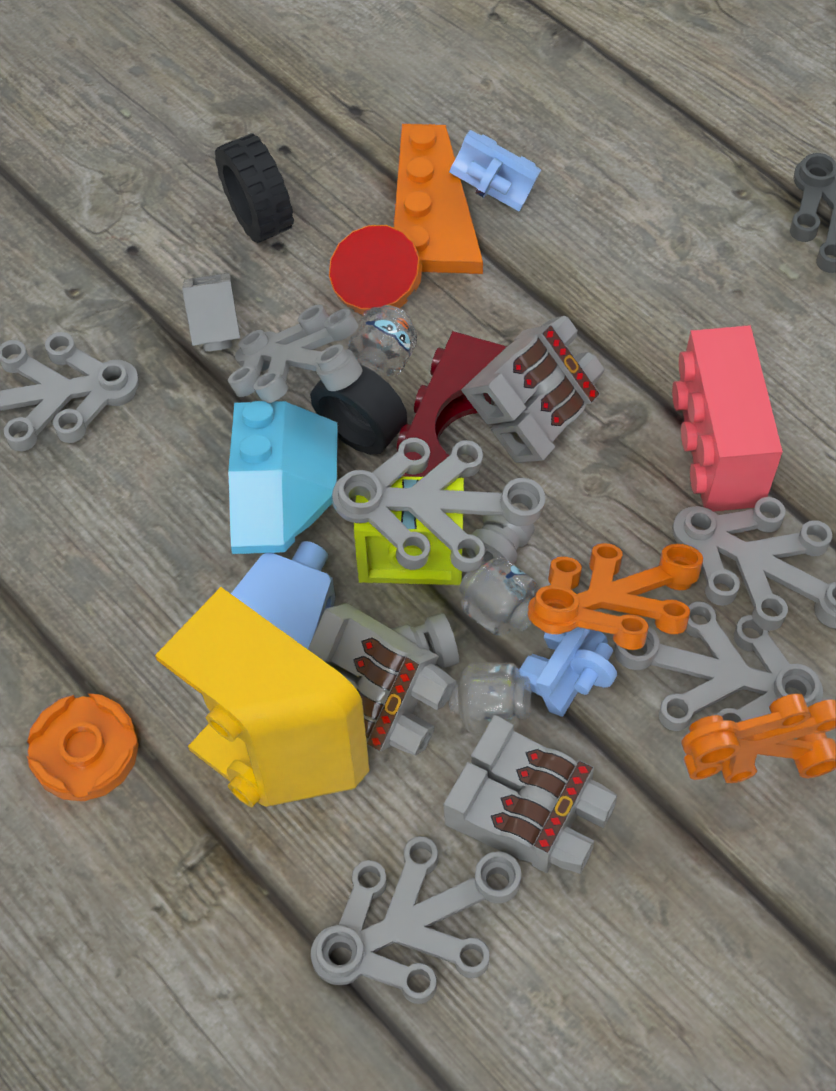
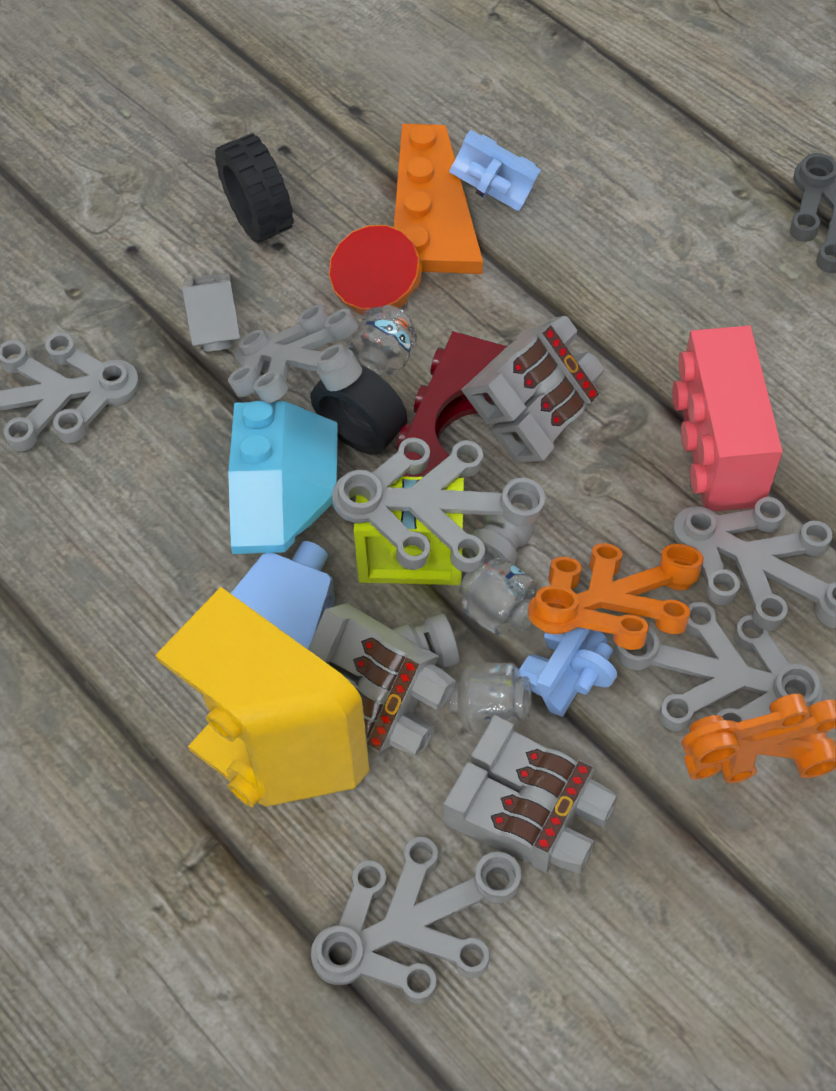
(93, 760): orange tile -> none

